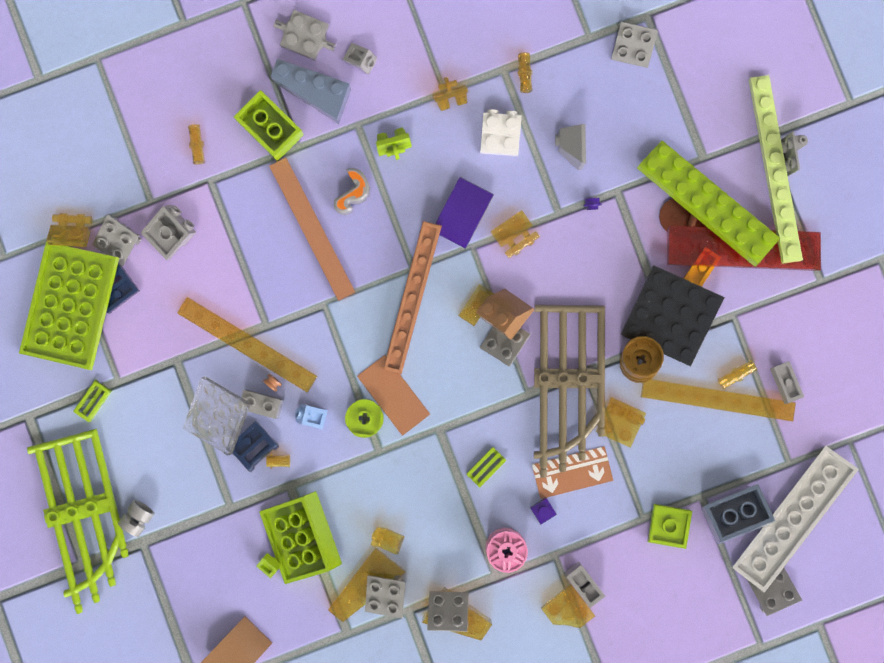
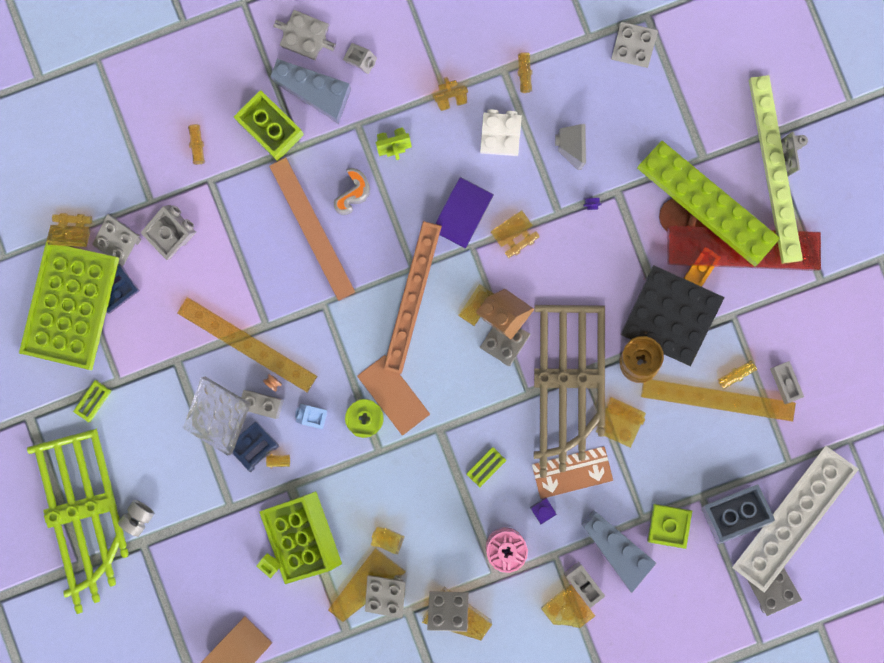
(623, 555): none -> sand blue wedge

